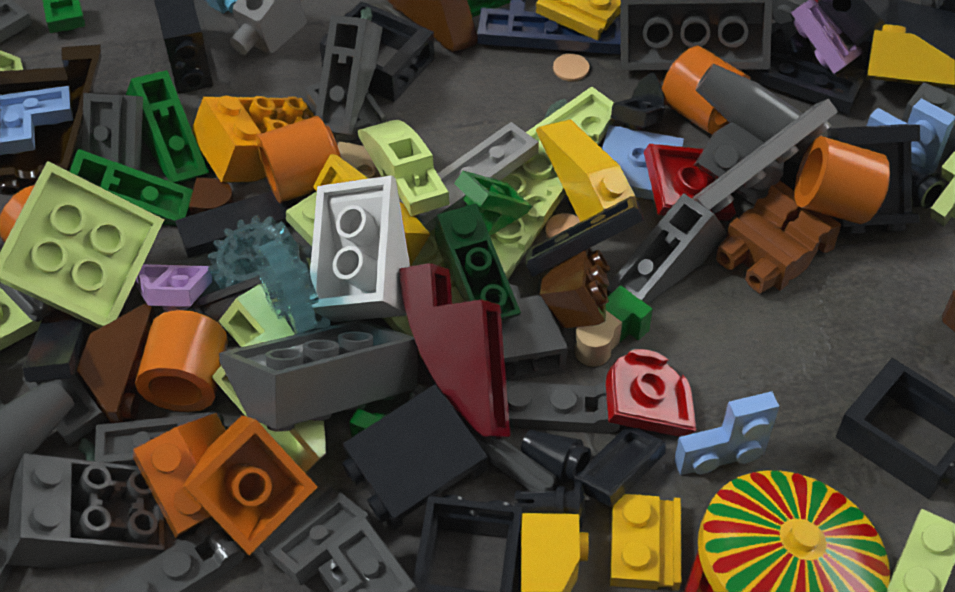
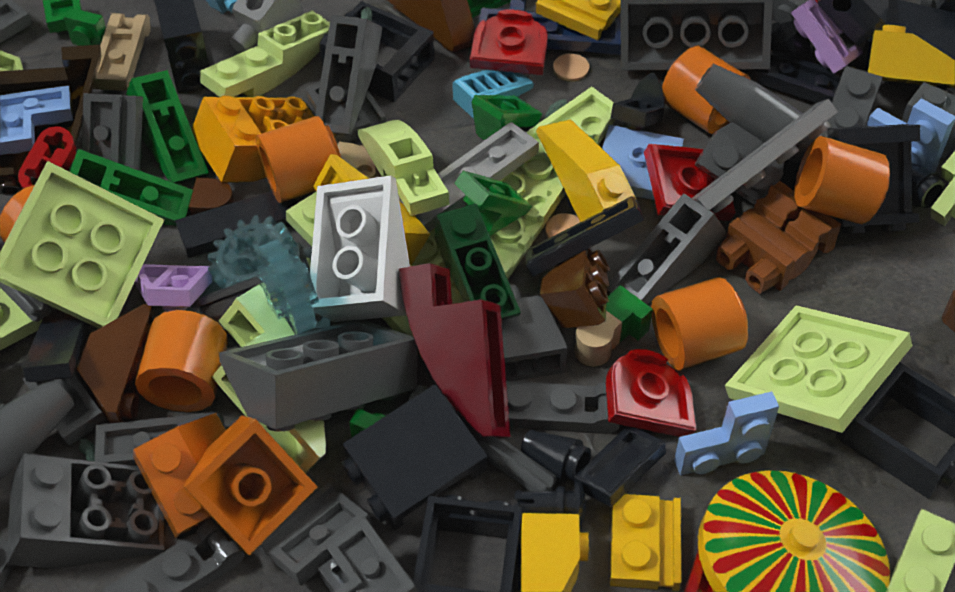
(41, 153): none -> red beam
(84, 27): none -> green plate
(121, 50): none -> tan plate
(276, 58): none -> yellowish green slope
(479, 82): none -> medium azure slope
(496, 111): none -> green slope
(510, 43): none -> red tile
(699, 323): none -> orange piece
(821, 366): none -> yellowish green plate
(854, 98): none -> dark grey plate

